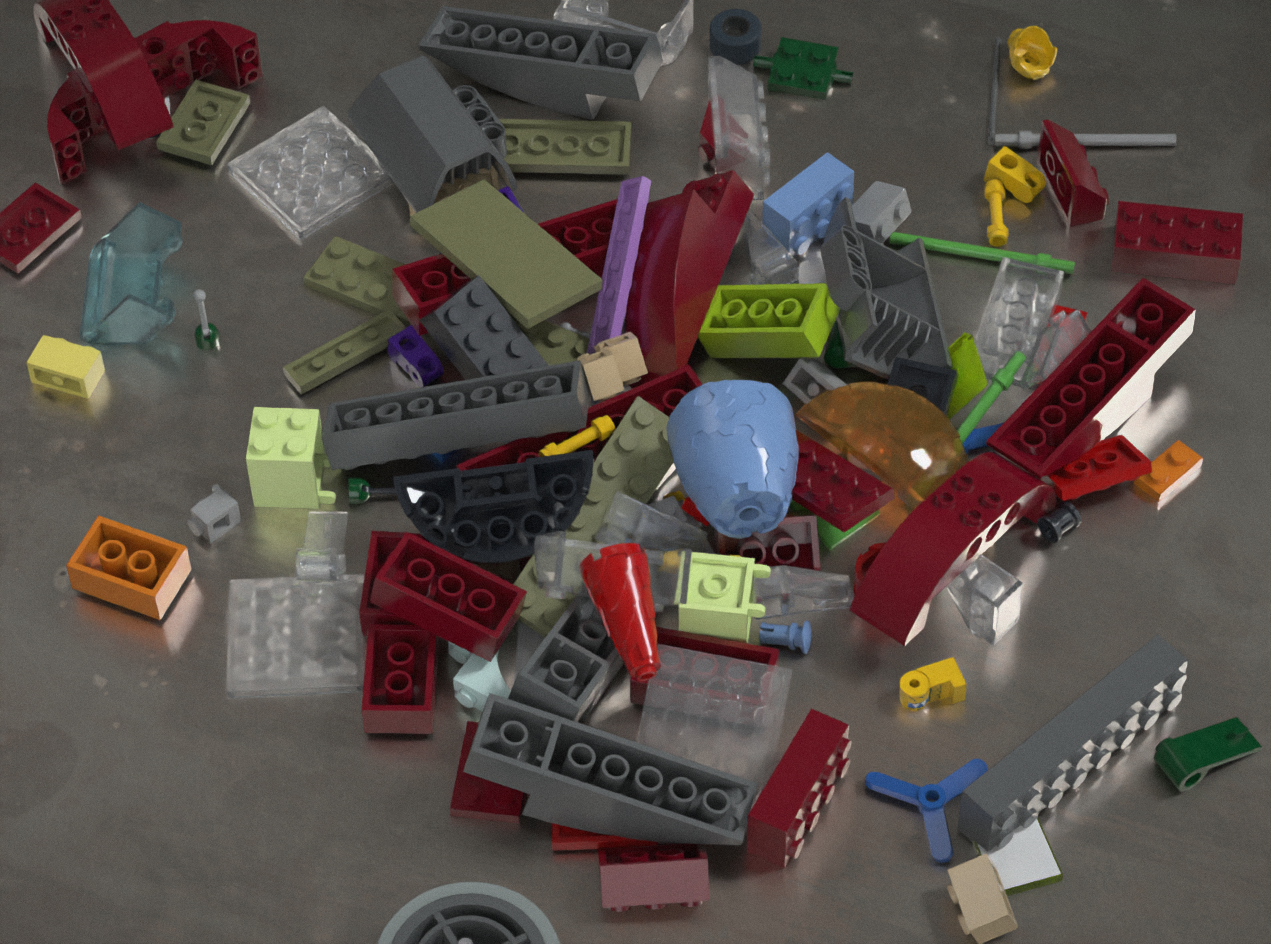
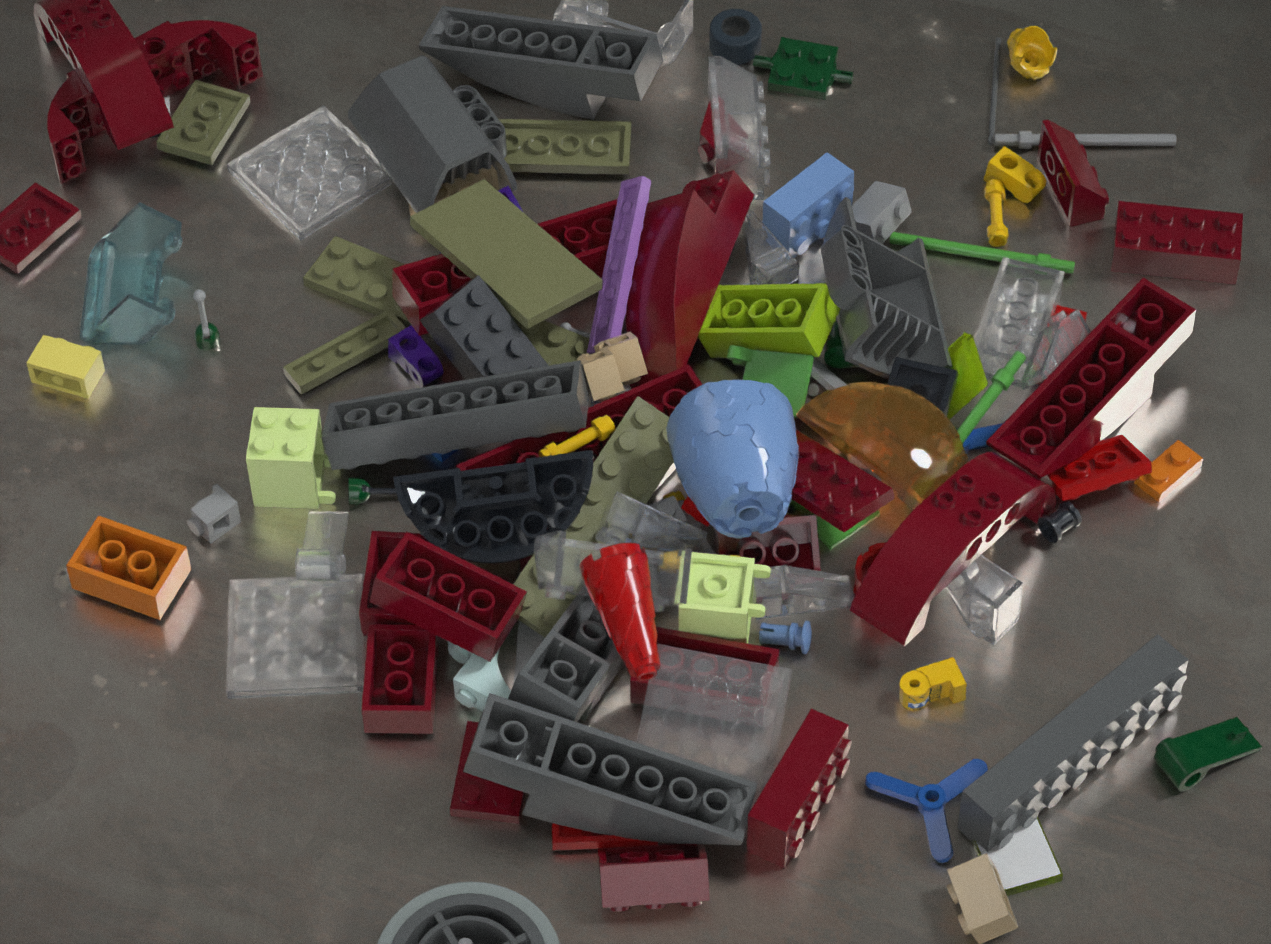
(785, 371): none -> bright green flag

